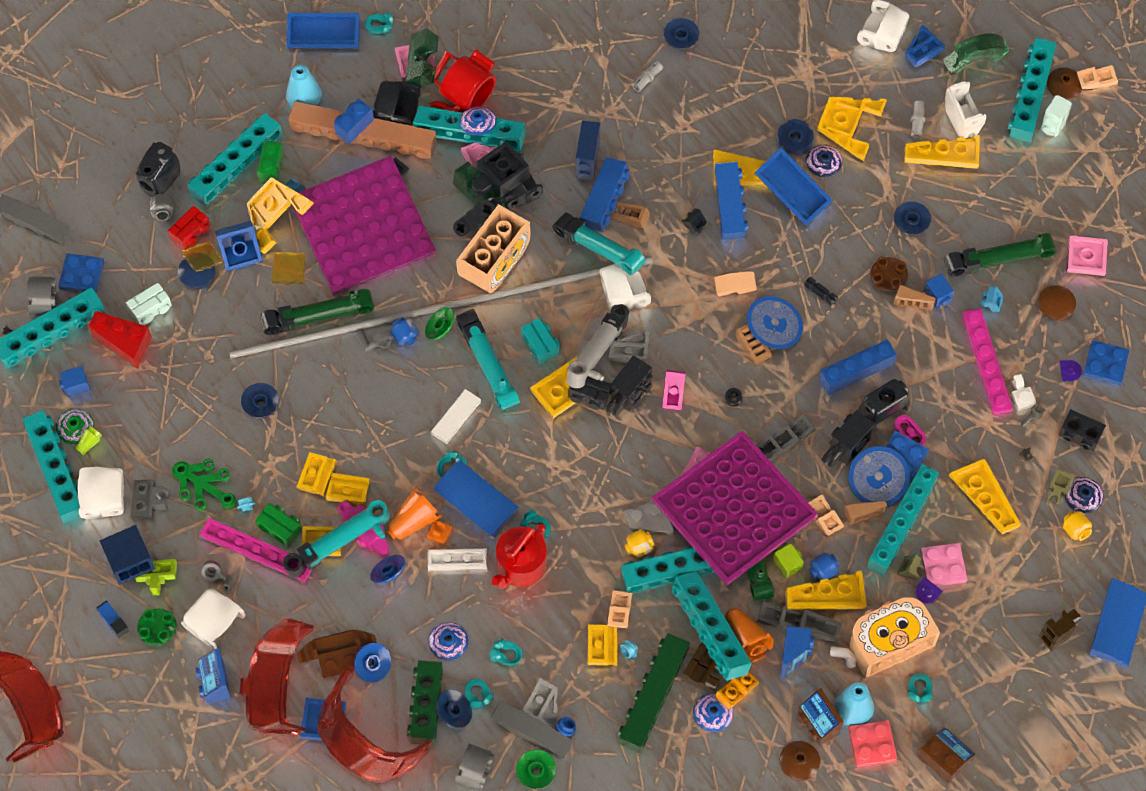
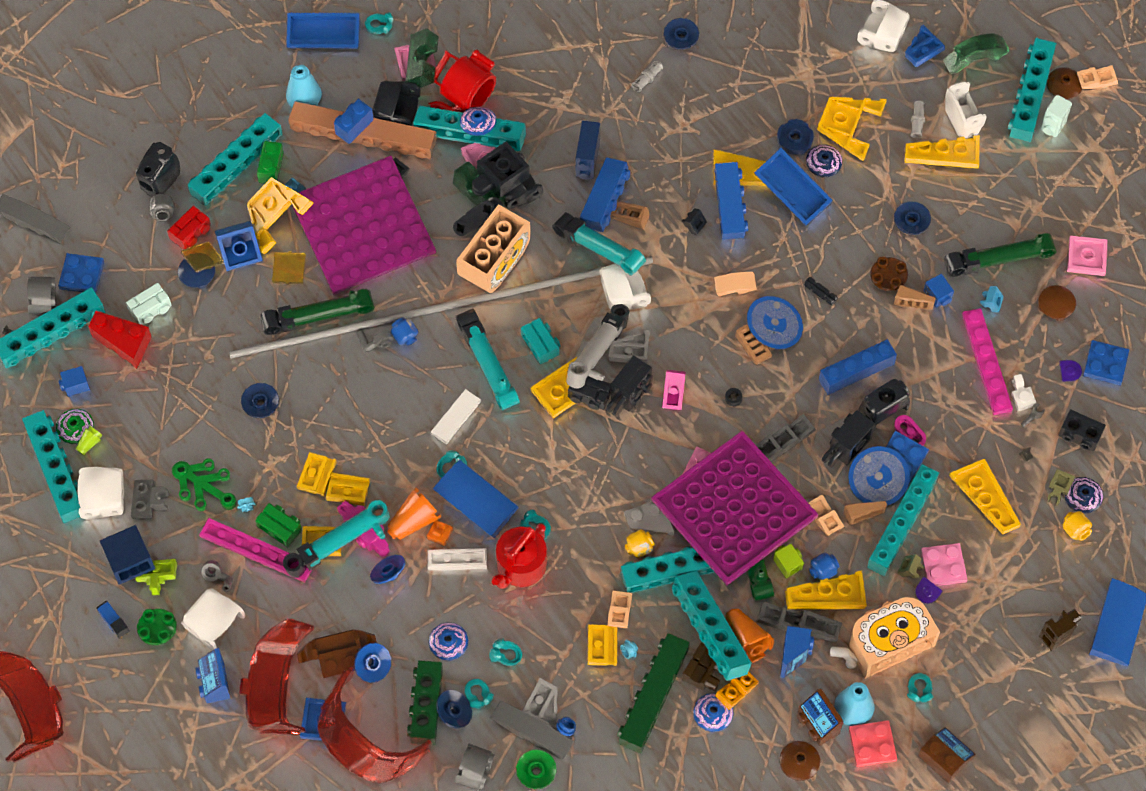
(439, 323): green dish -> none

